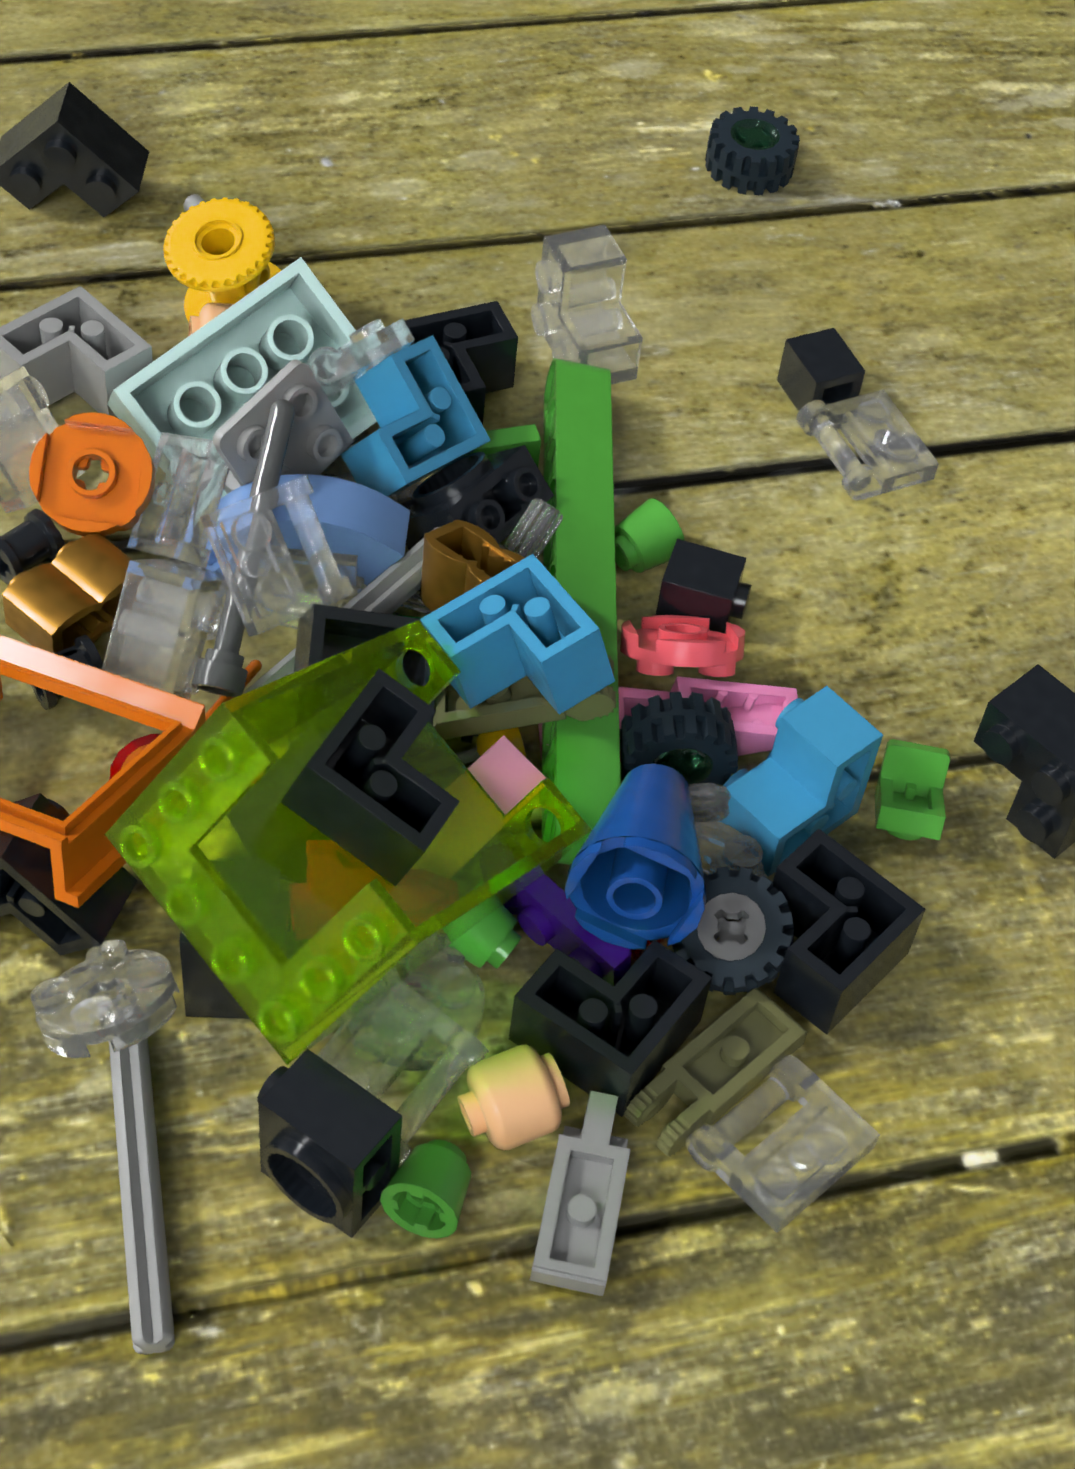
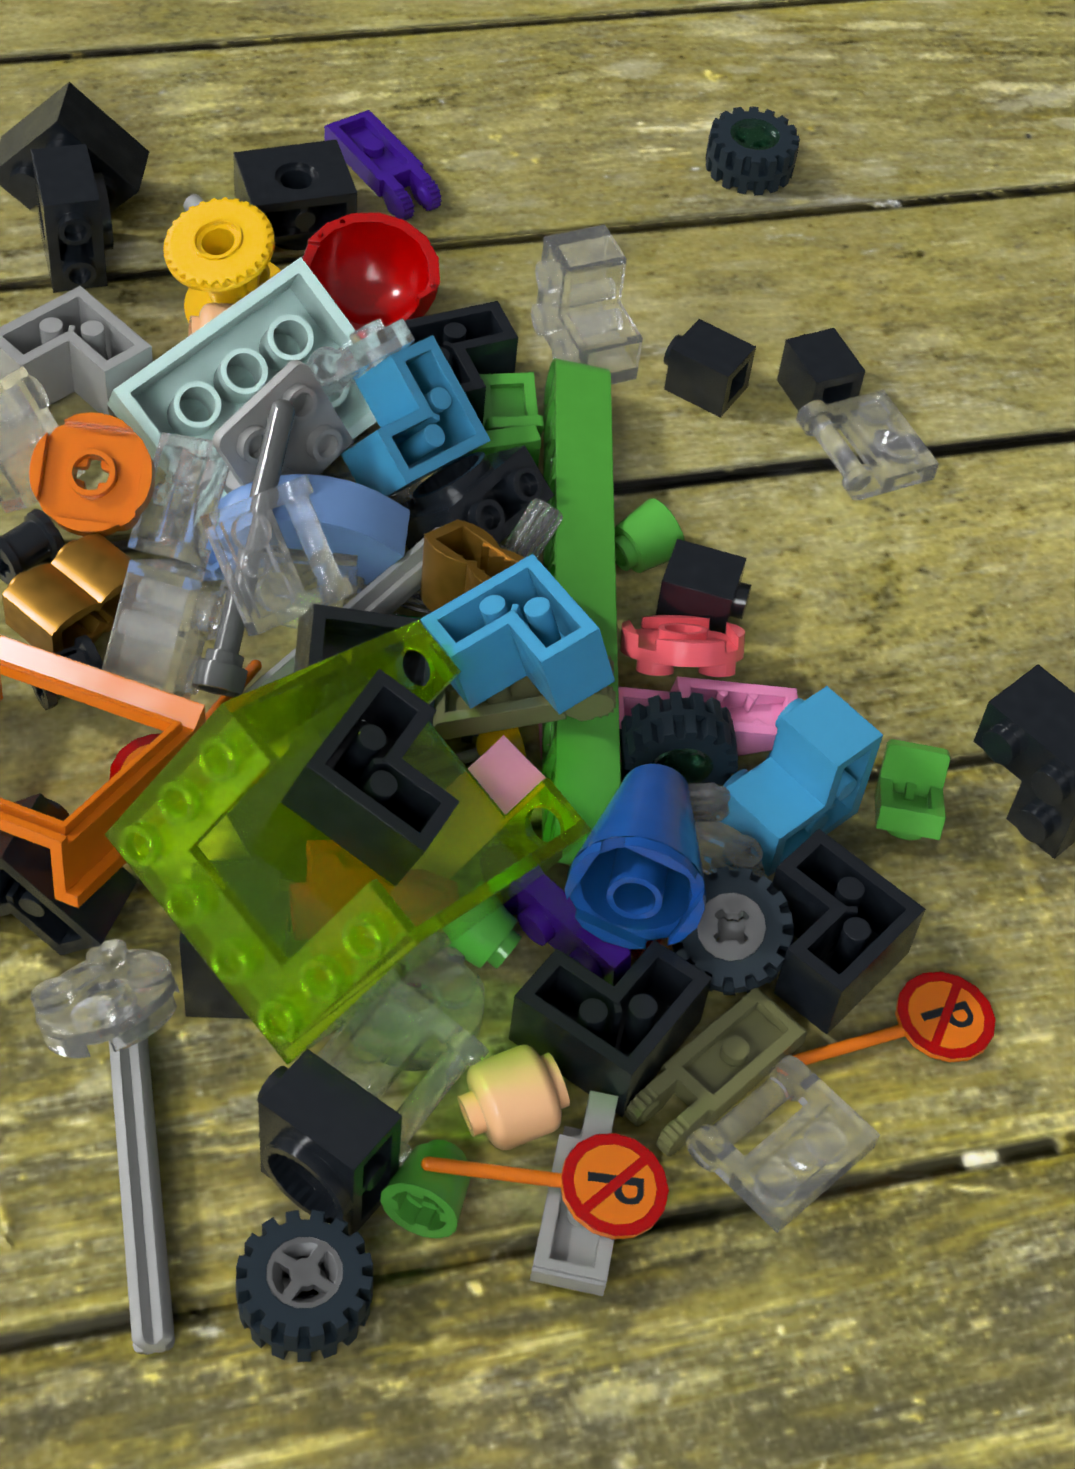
(72, 217): none -> black brick
(296, 188): none -> black brick
(298, 1259): none -> black wheel
(375, 267): none -> red cylinder
(384, 163): none -> dark purple hinge
(511, 401): none -> bright green bracket
(605, 1182): none -> piece
(708, 367): none -> black brick
(938, 1017): none -> piece

